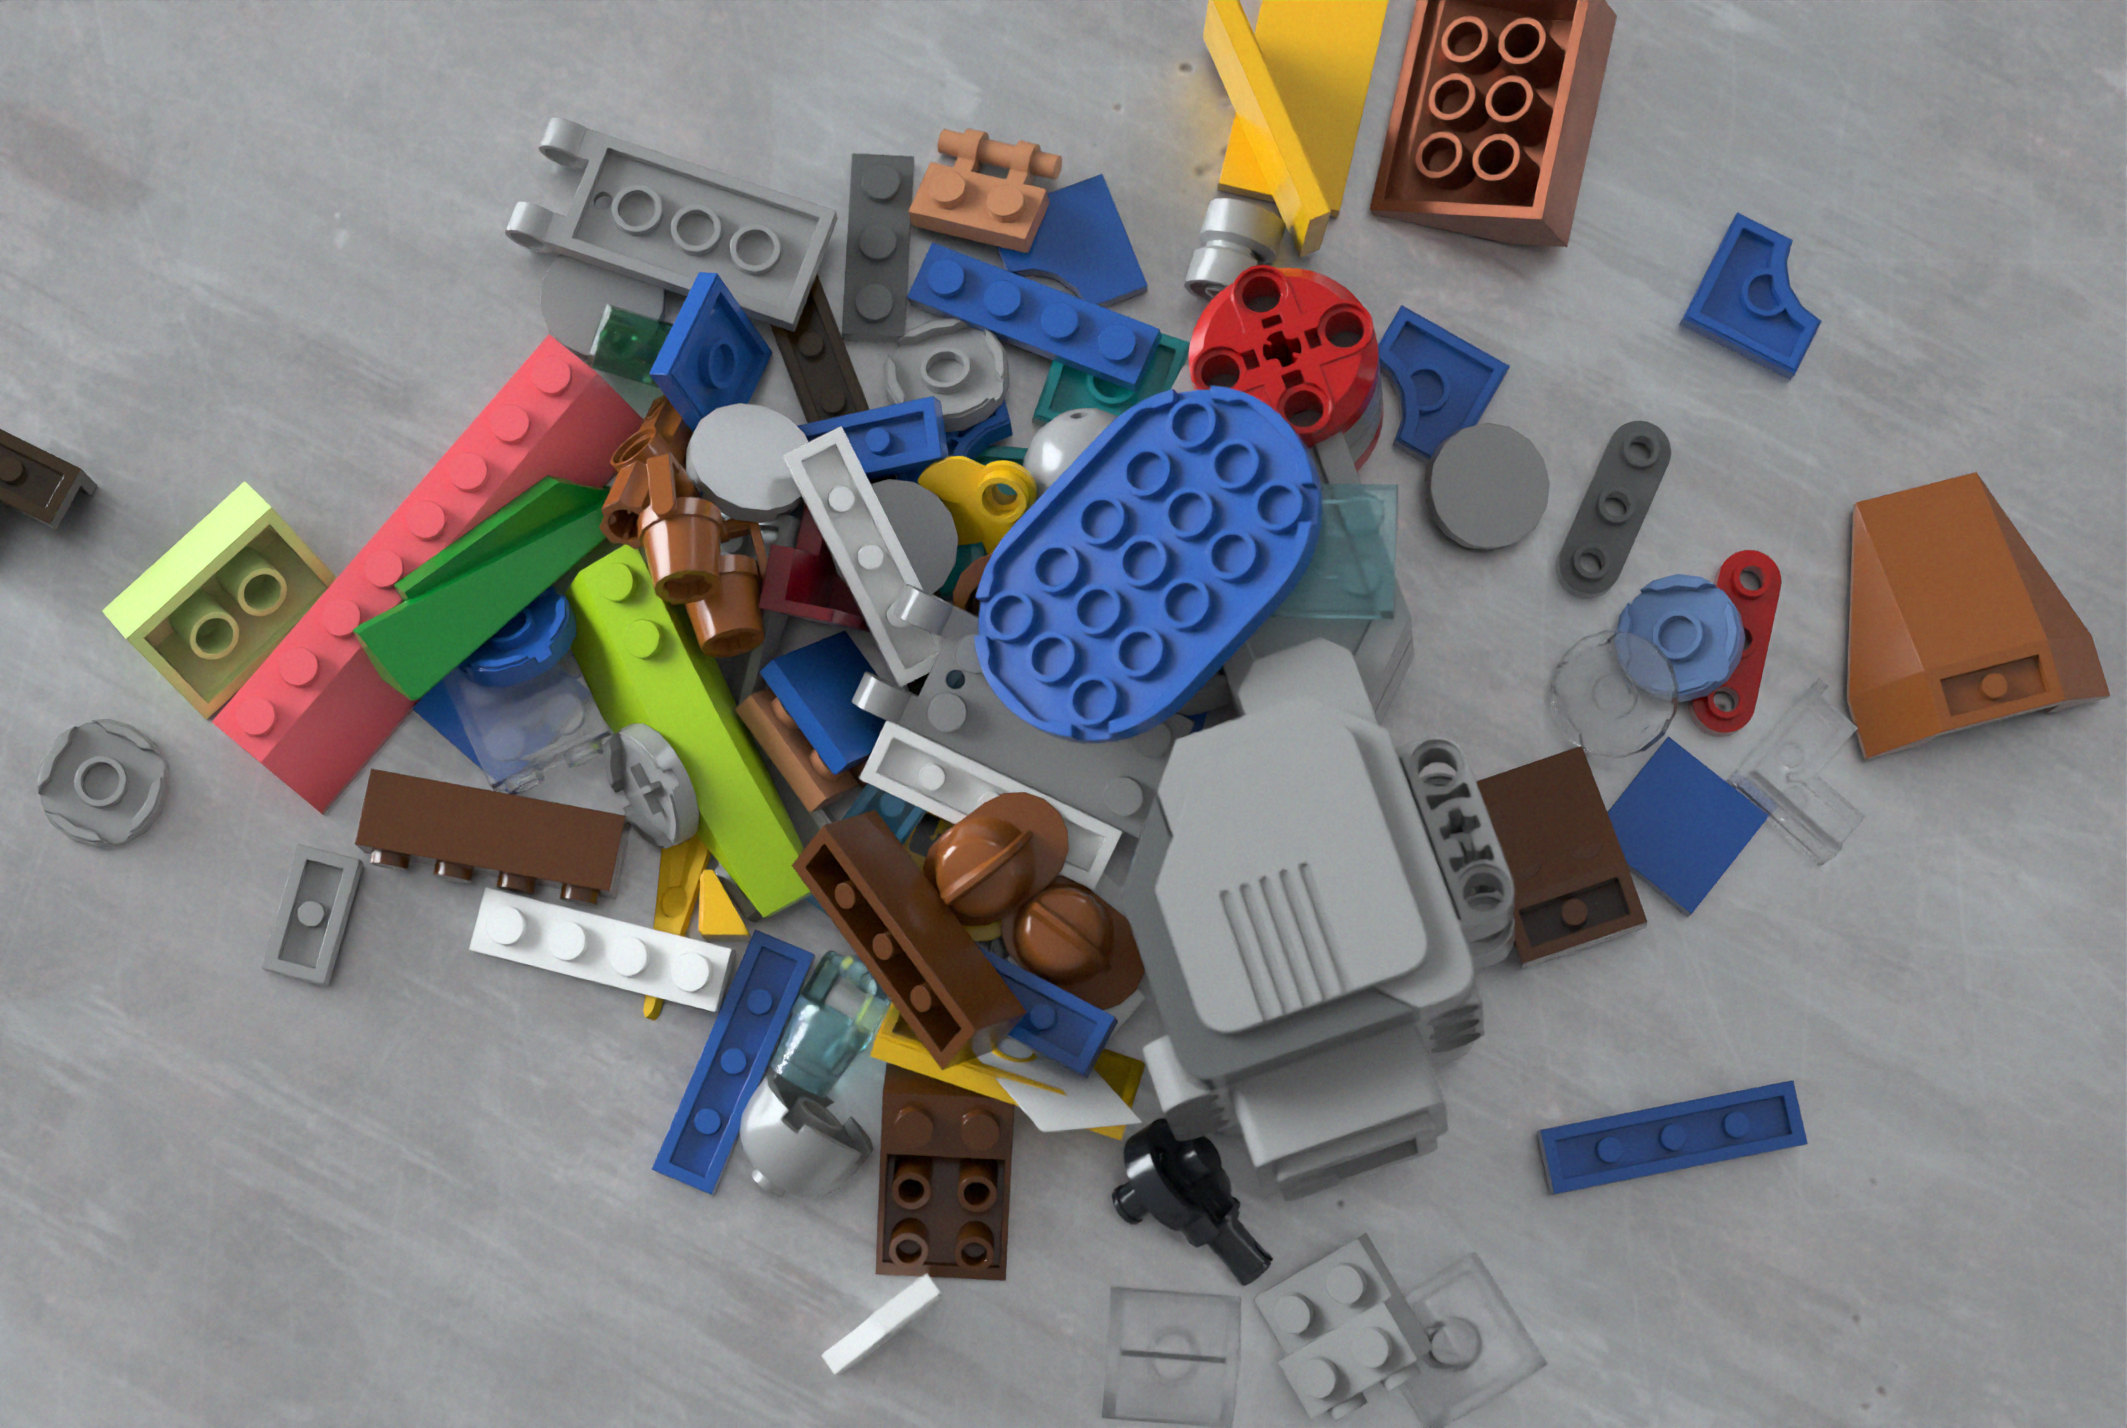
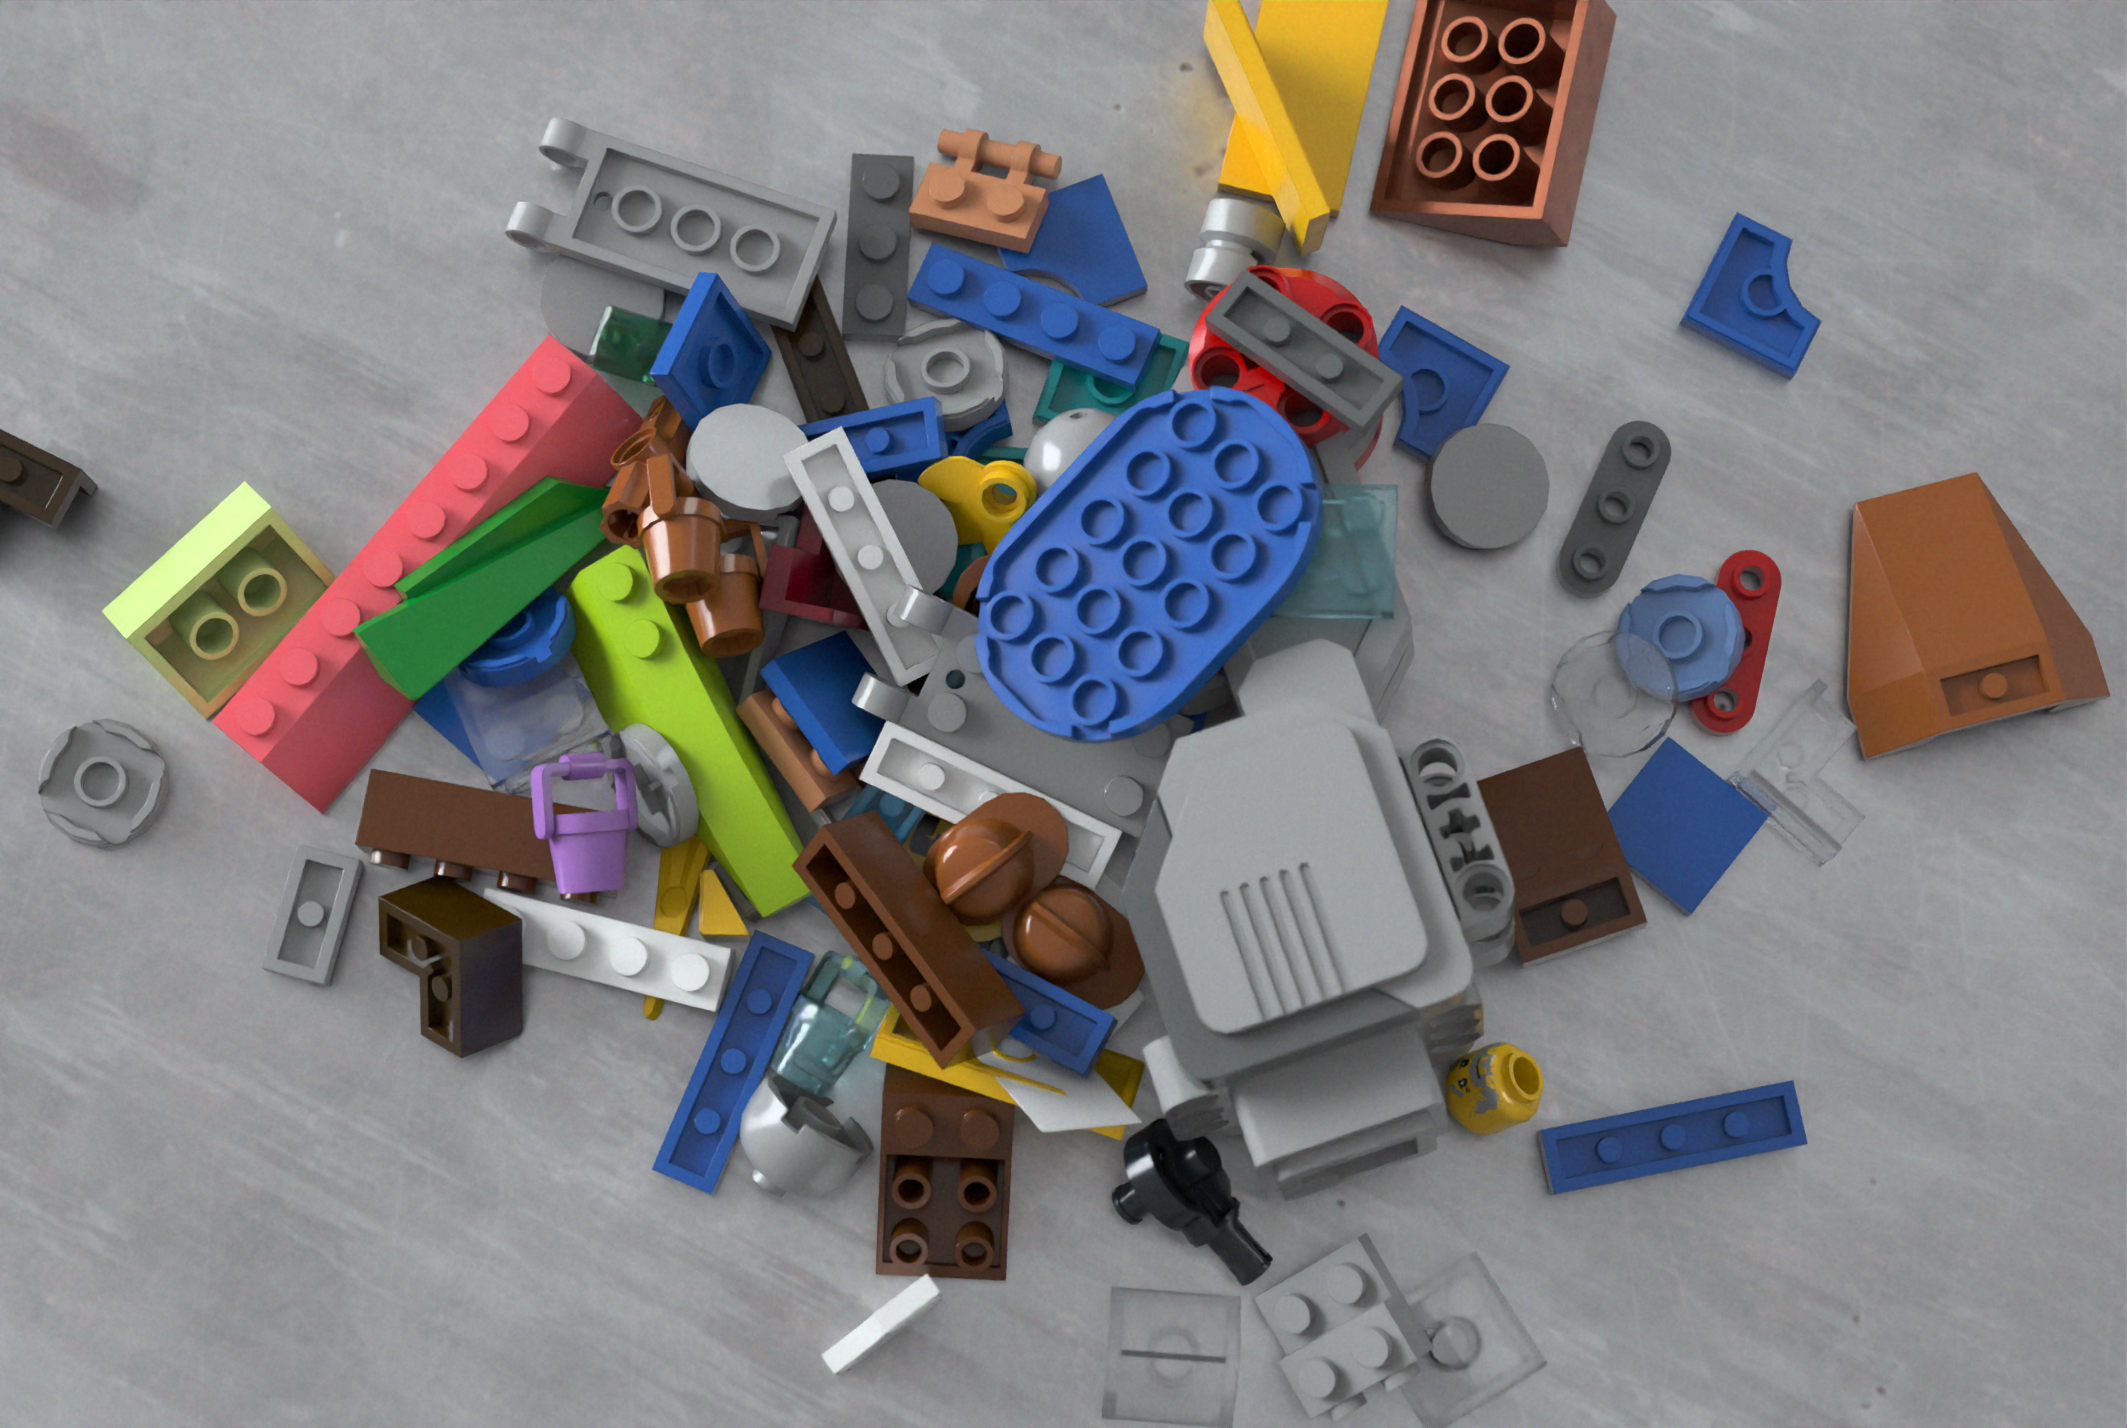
(464, 958): none -> dark brown panel
(586, 846): none -> medium lavender piece
(1304, 352): none -> dark grey plate
(1494, 1088): none -> yellow head

